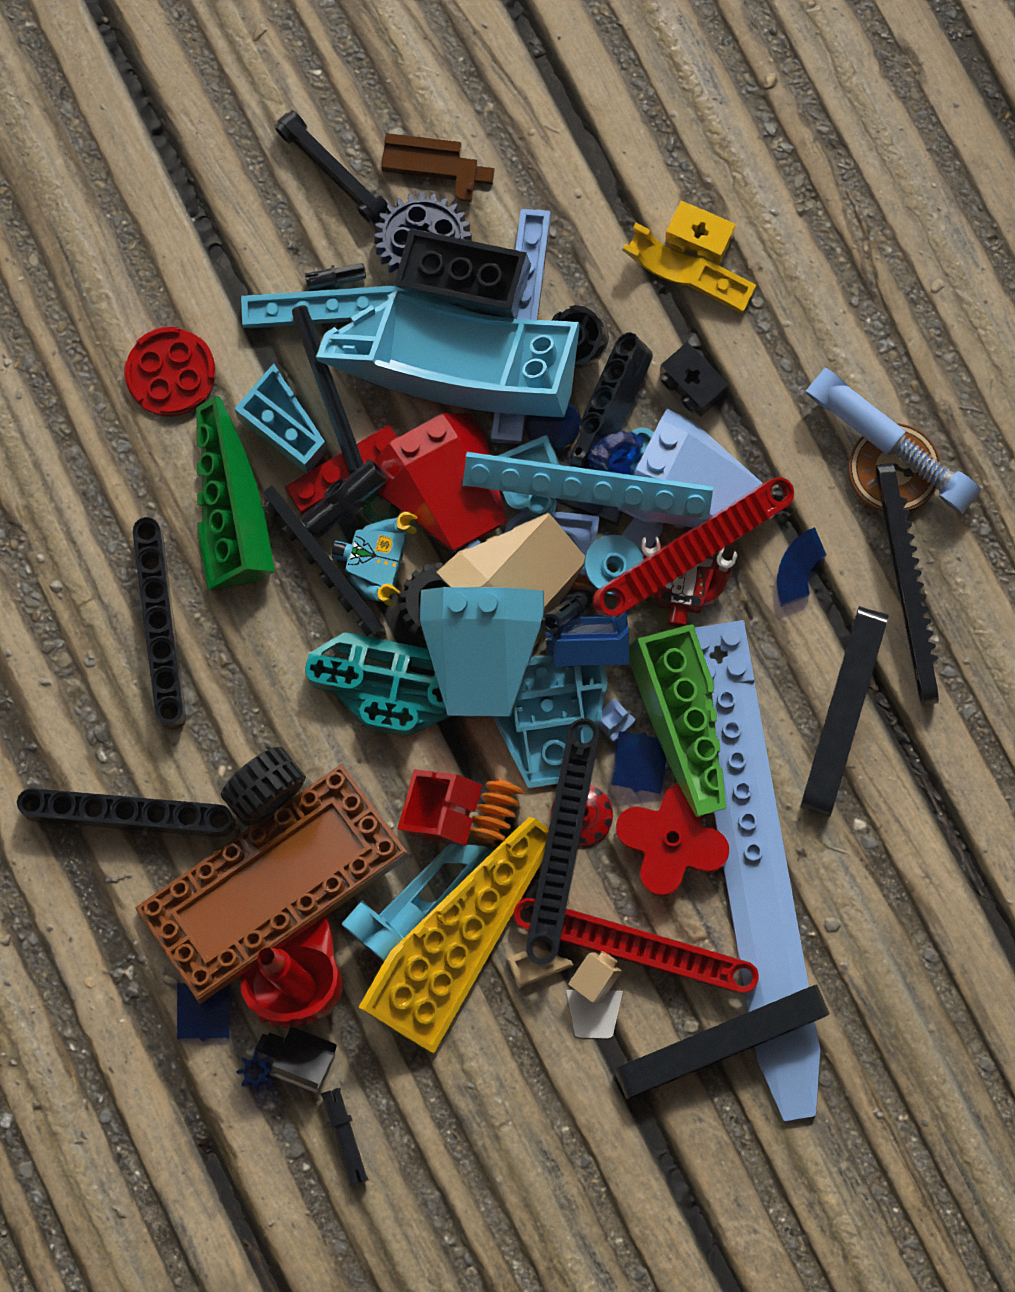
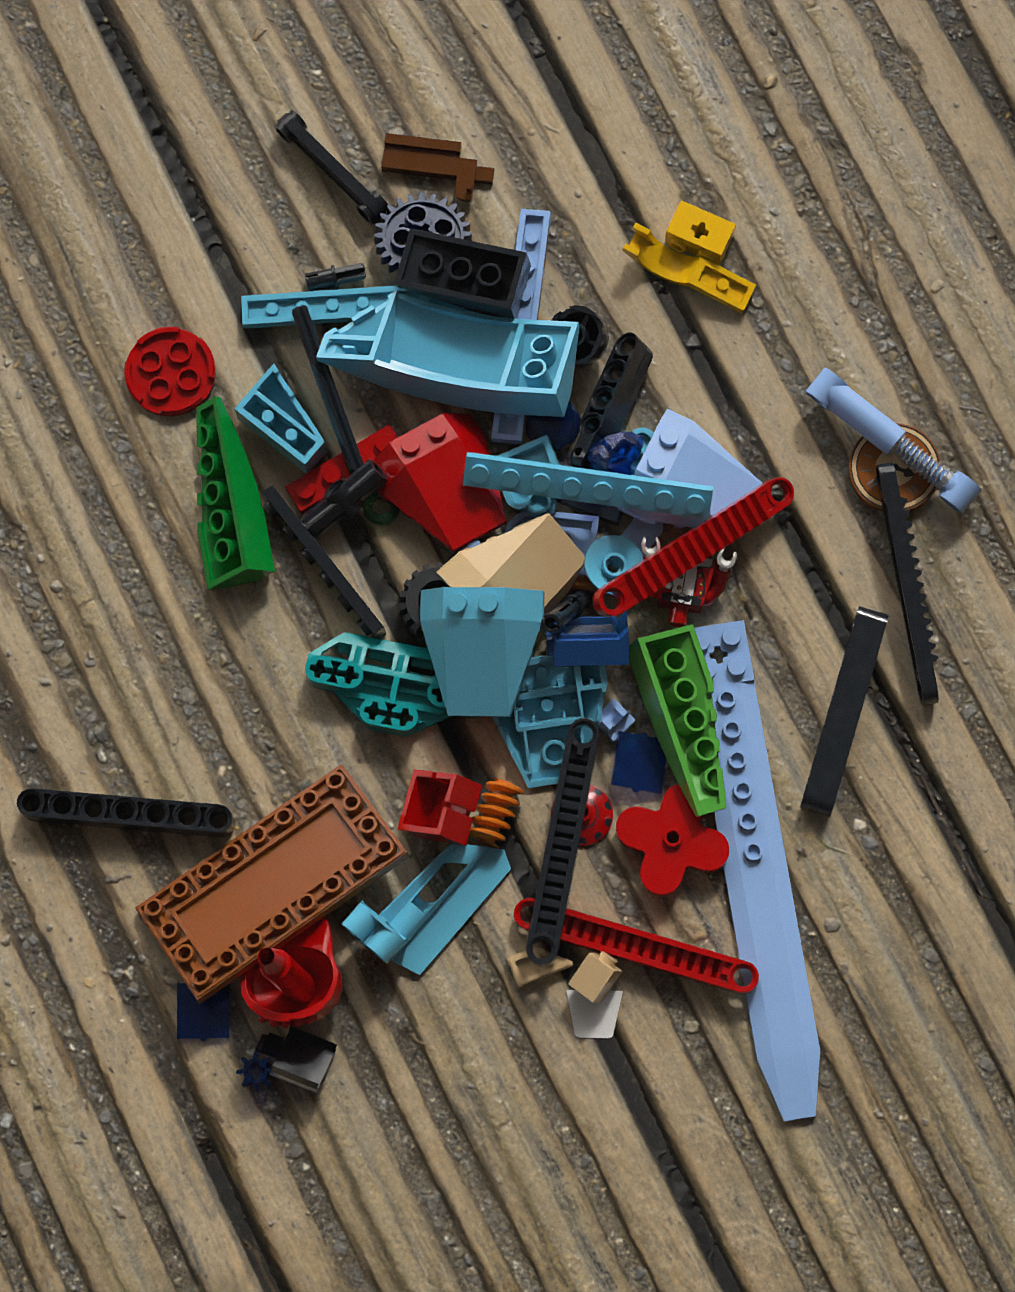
(159, 608): black beam -> none
(262, 786): black tyre -> none
(344, 1136): black pin -> none
(376, 557): medium azure torso -> none
(442, 956): yellow wing -> none
(690, 364): black brick -> none
(721, 1041): black beam -> none
(796, 567): clear blue tile -> none

